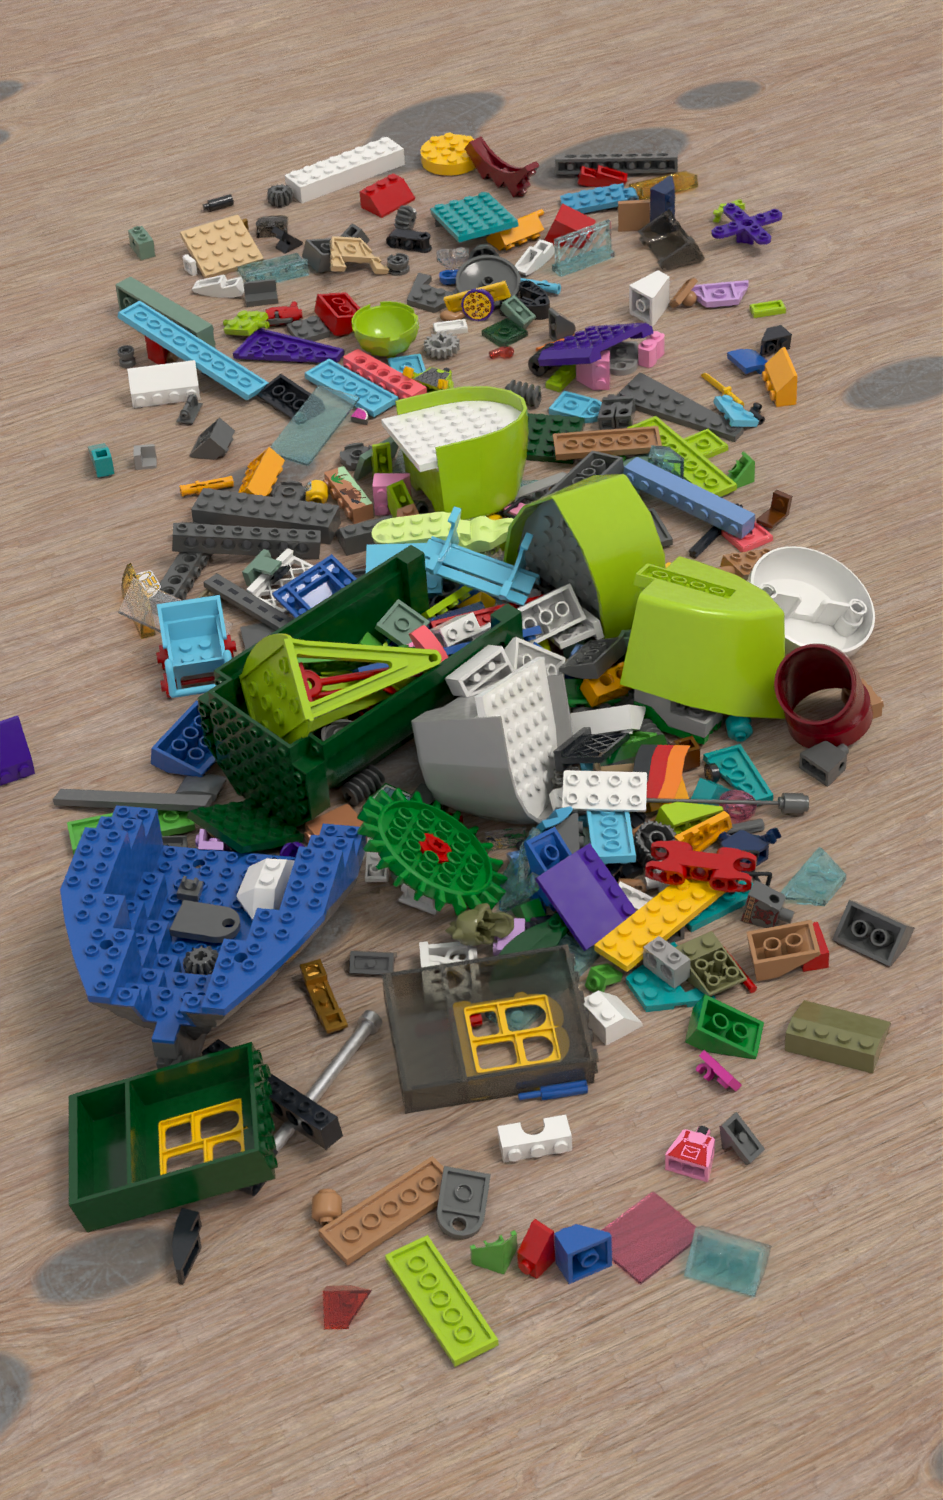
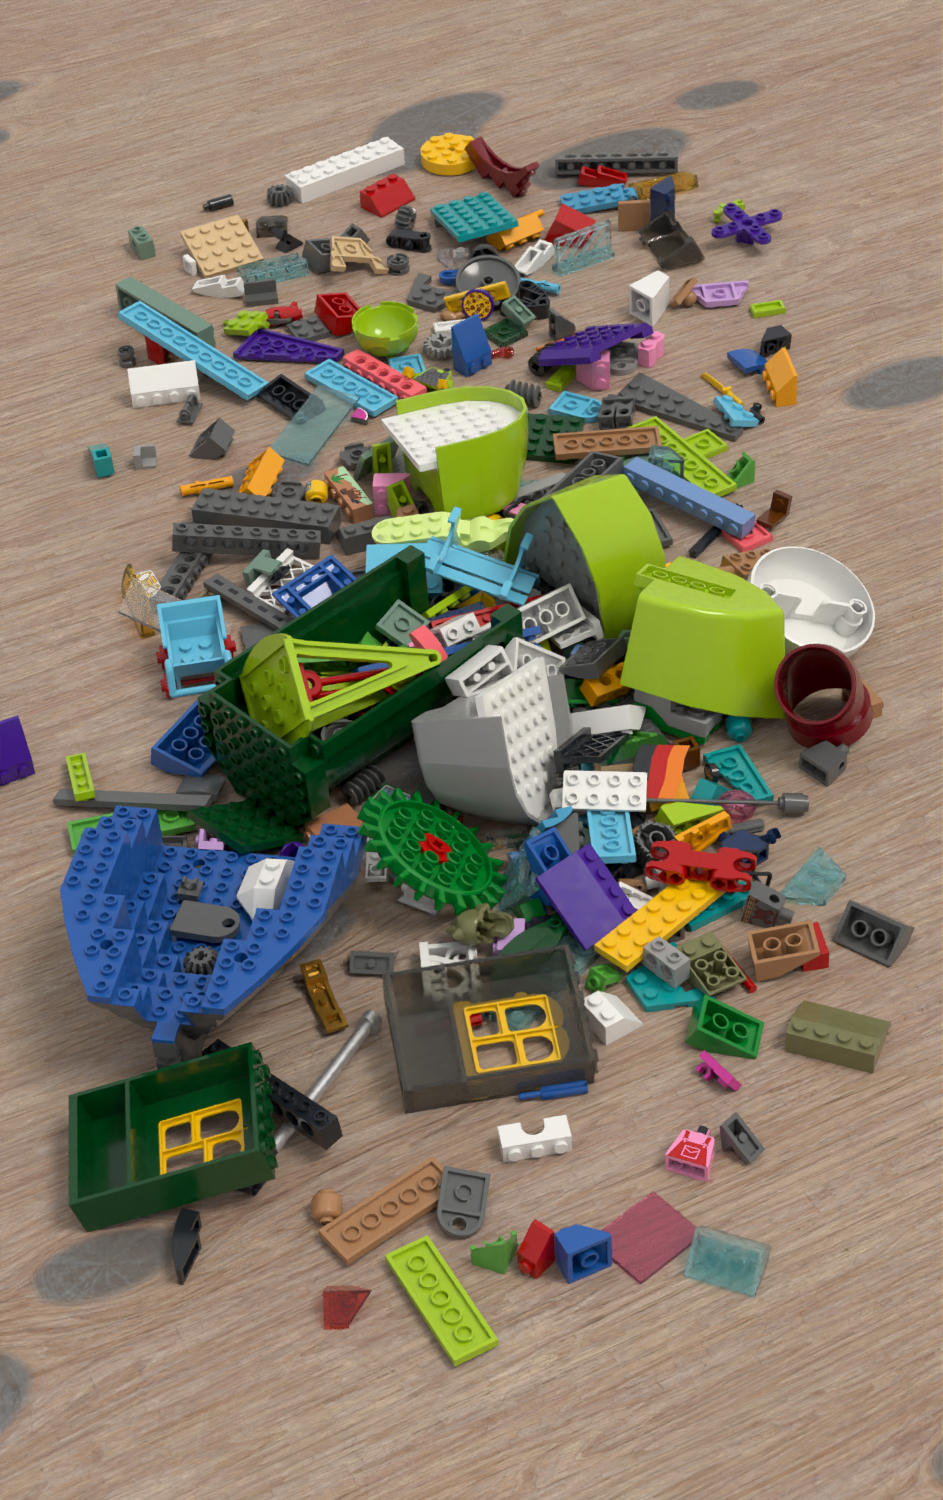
(80, 777): none -> lime plate
(470, 346): none -> blue slope

